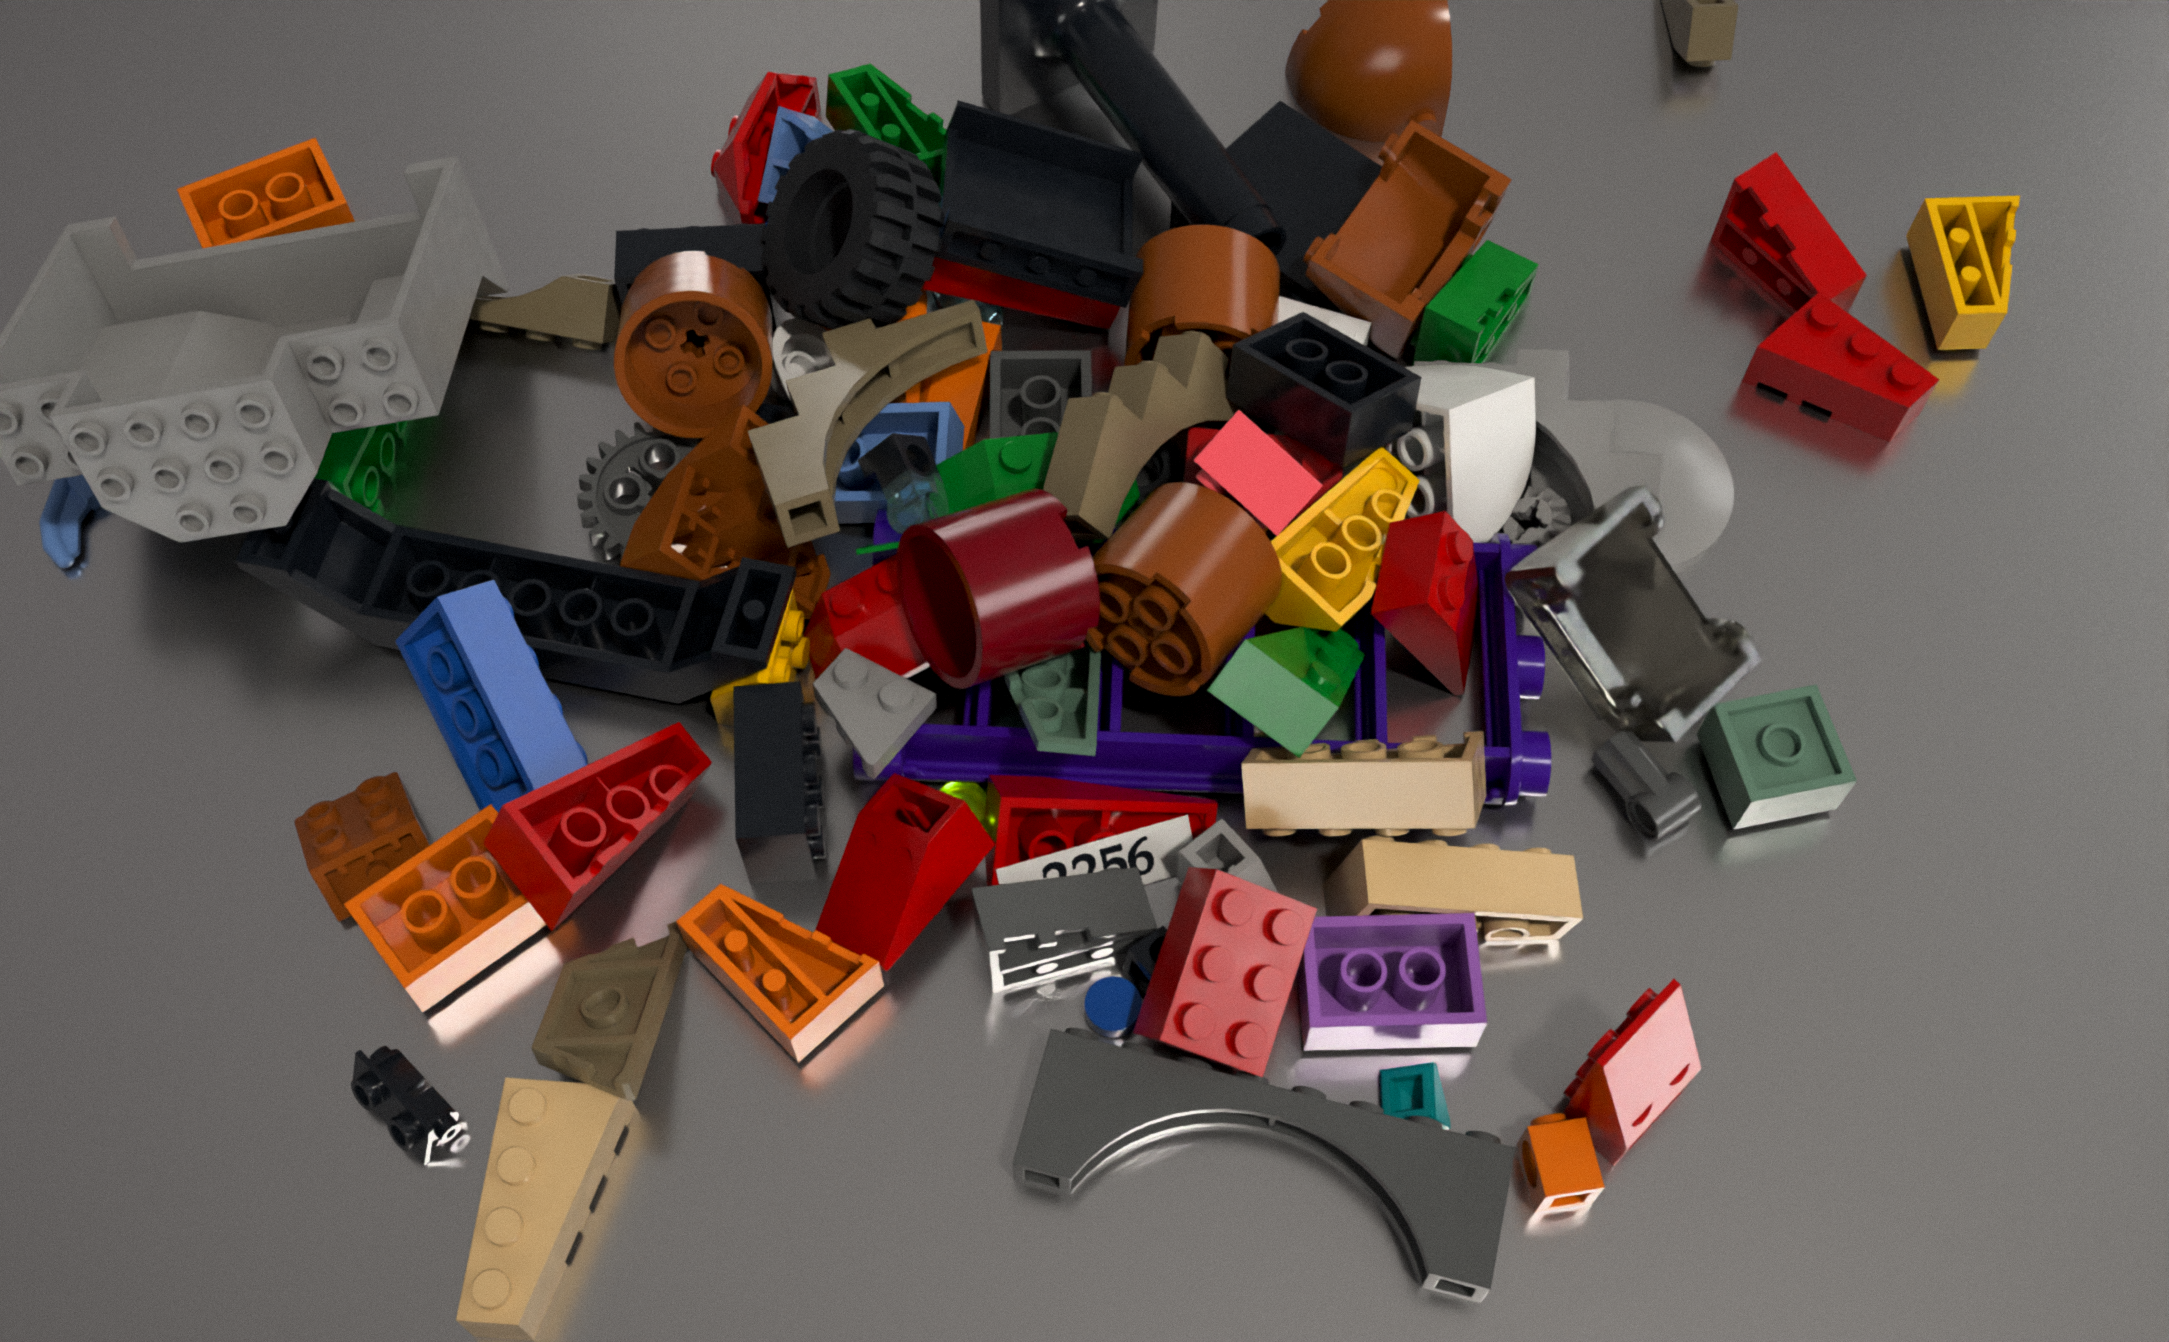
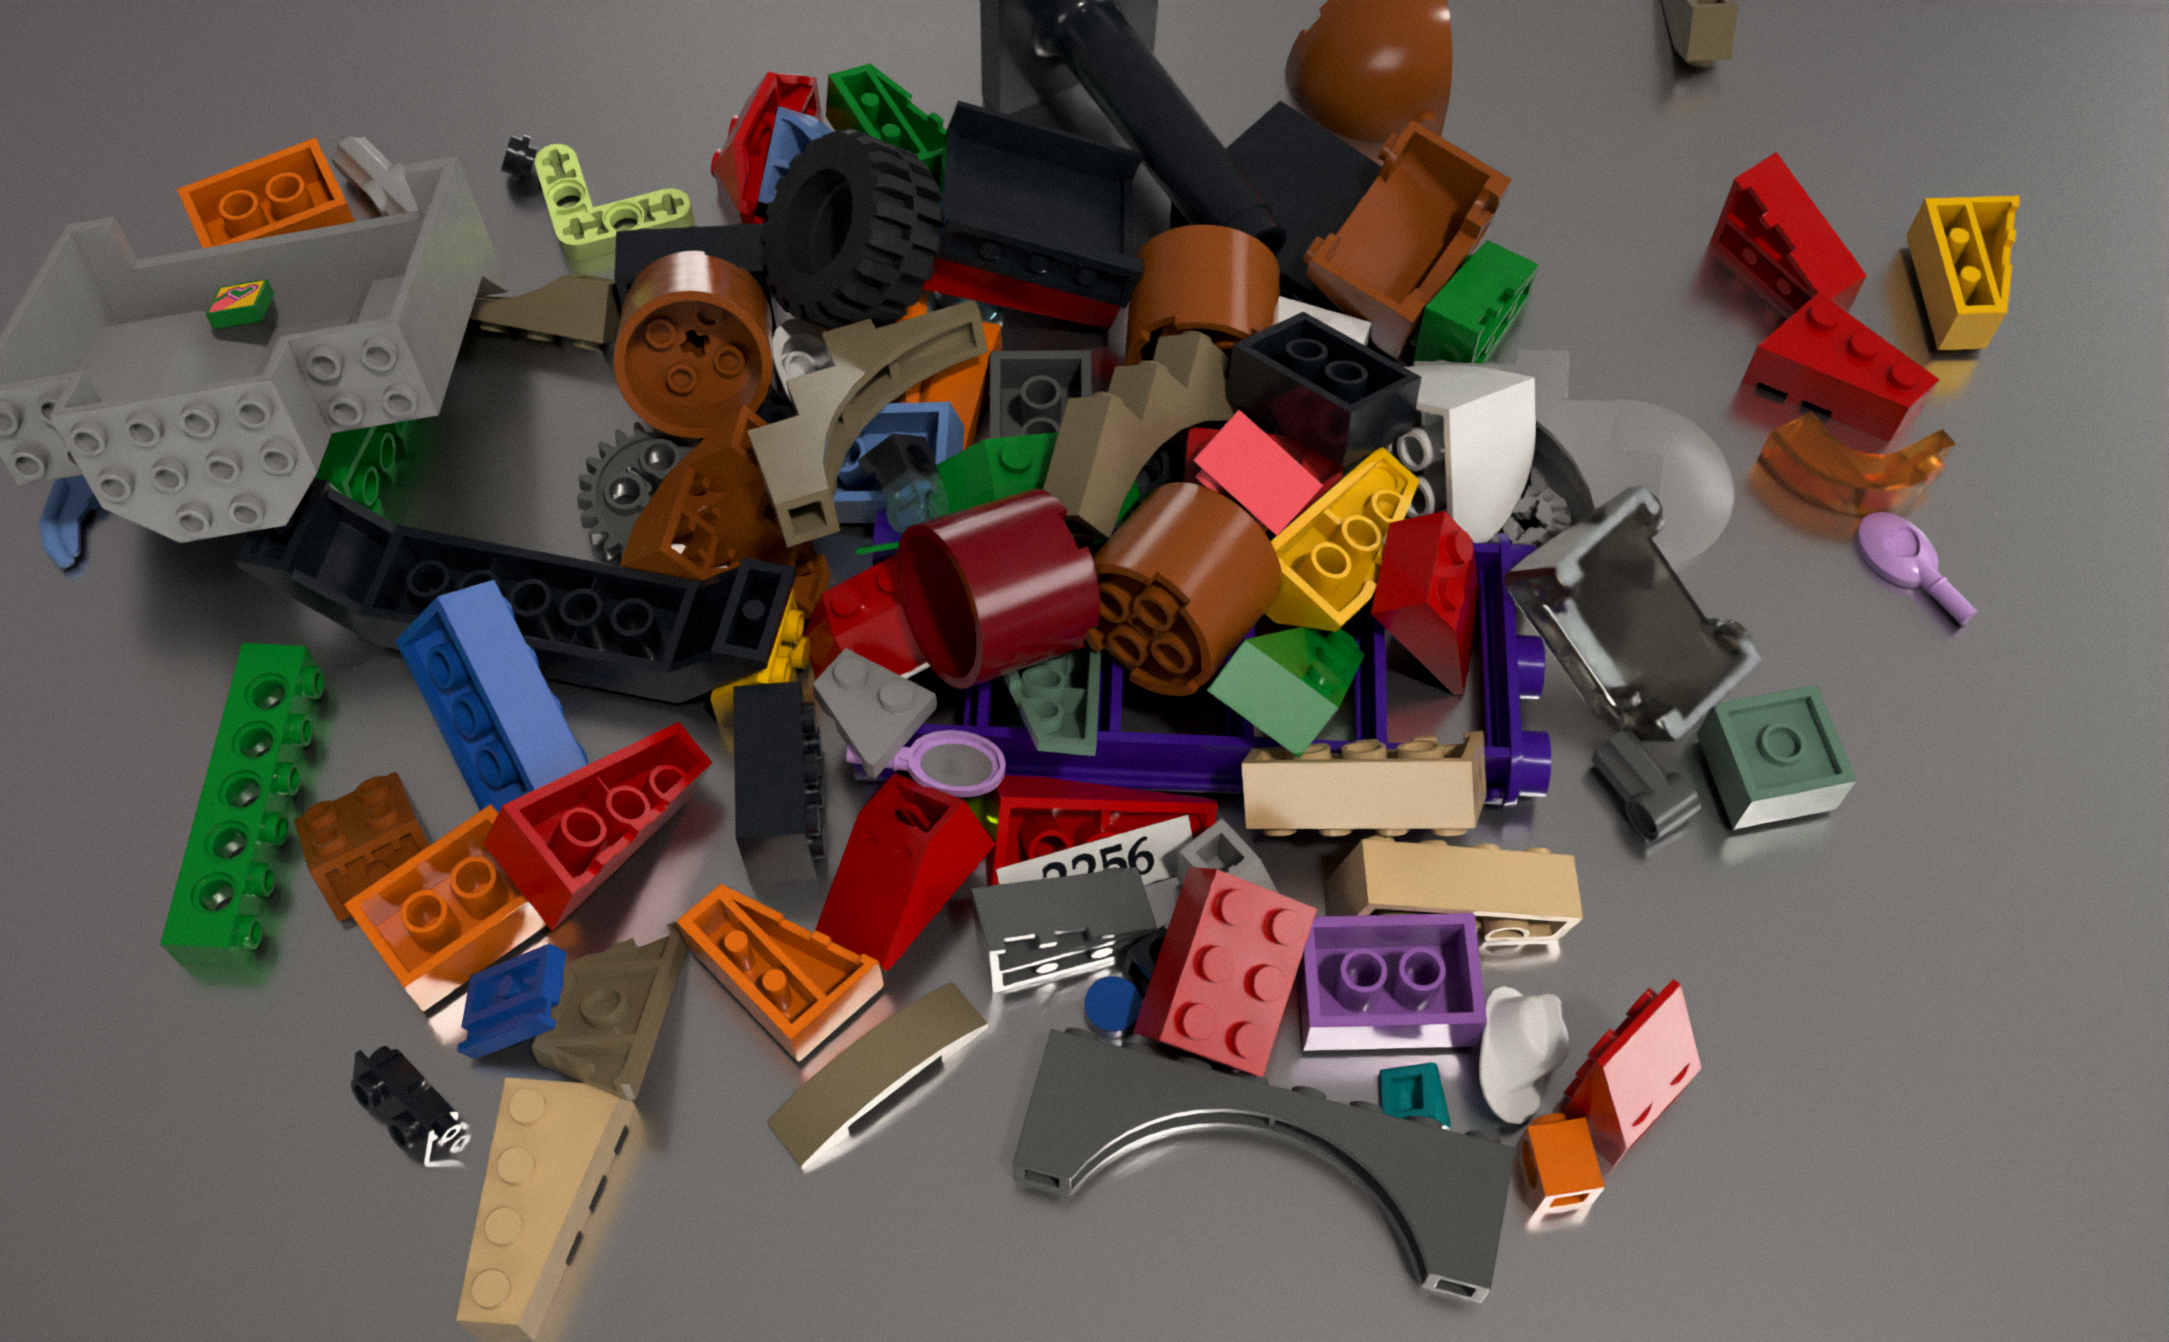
(221, 824): none -> green brick
(240, 304): none -> green tile
(375, 178): none -> light grey piece
(512, 1001): none -> blue plate
(518, 157): none -> black plate
(587, 219): none -> yellowish green beam
(872, 1070): none -> dark tan slope
(949, 762): none -> piece
(1518, 1049): none -> white piece
(1848, 482): none -> clear orange arch
(1908, 559): none -> lavender piece

